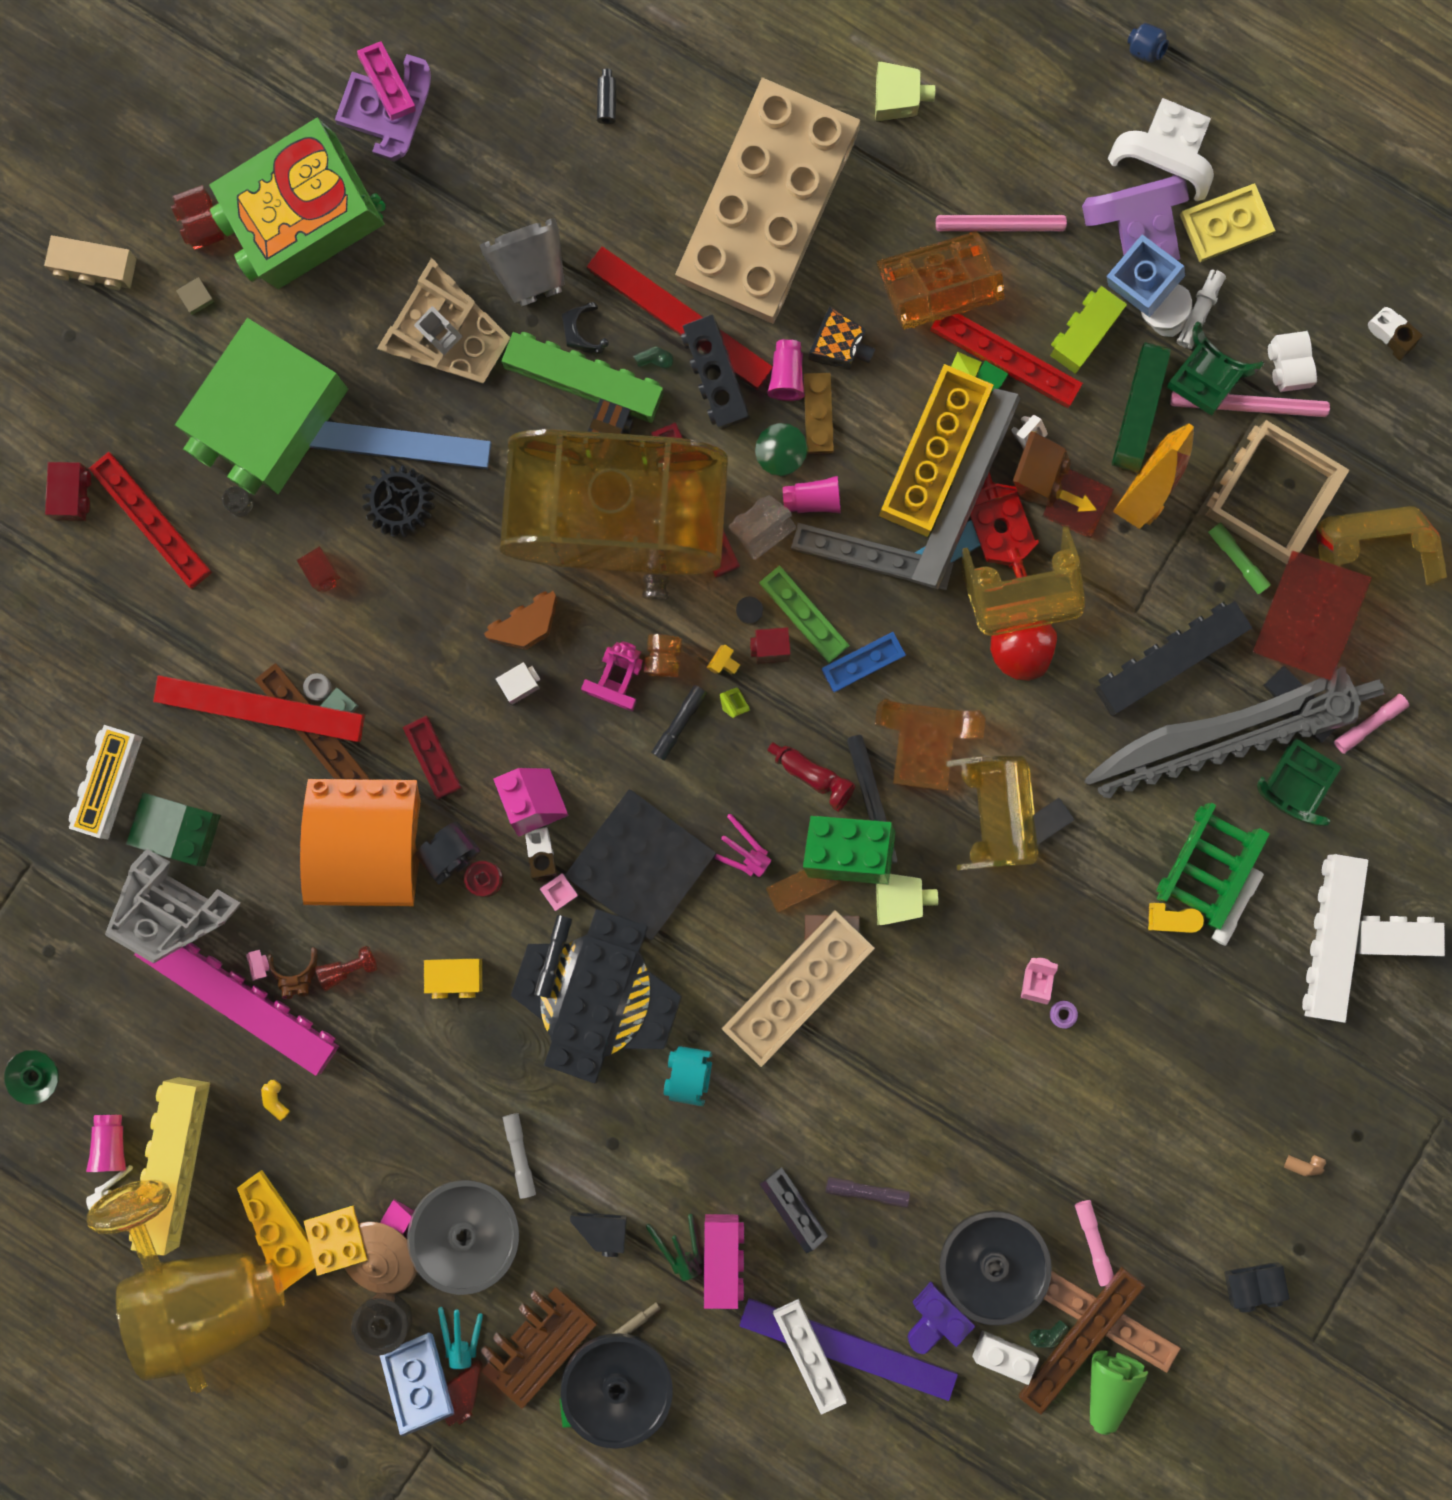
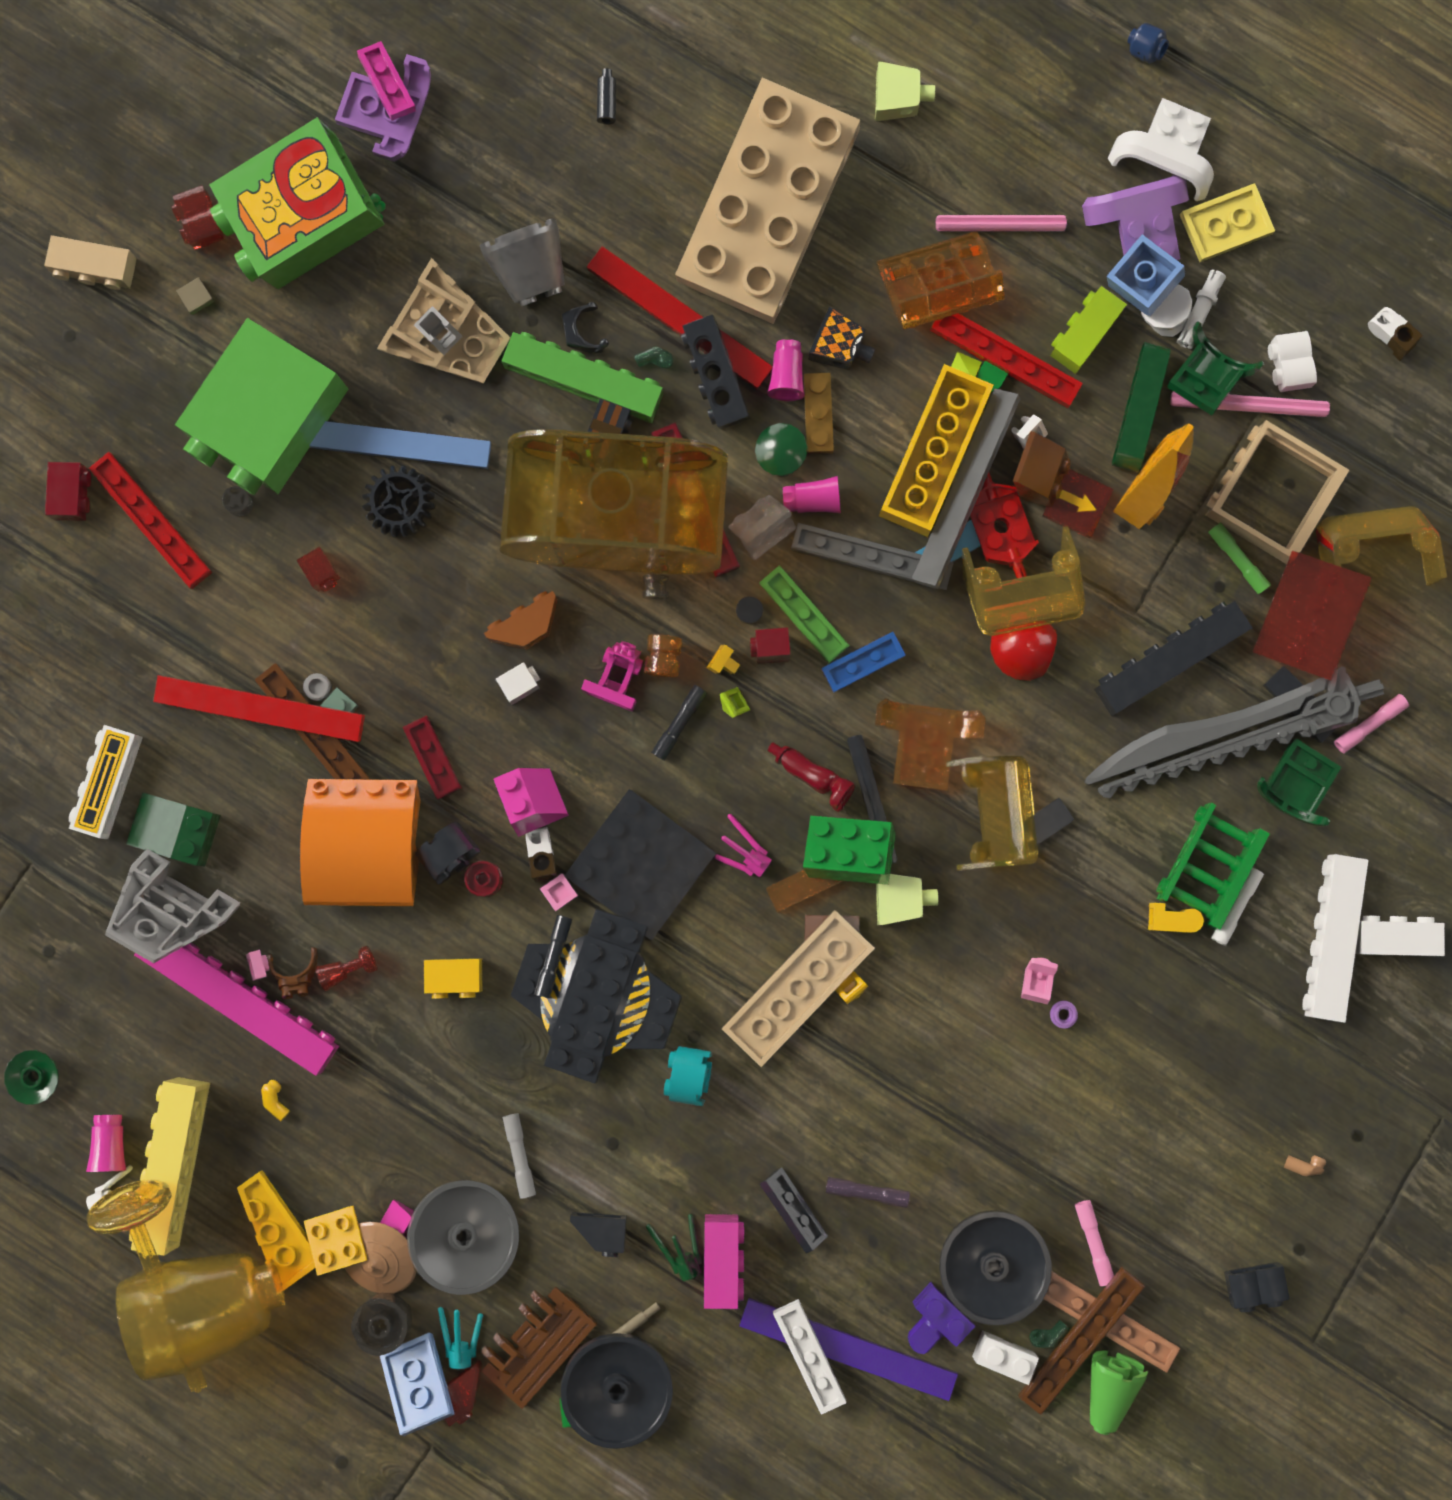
(851, 988): none -> yellow slope

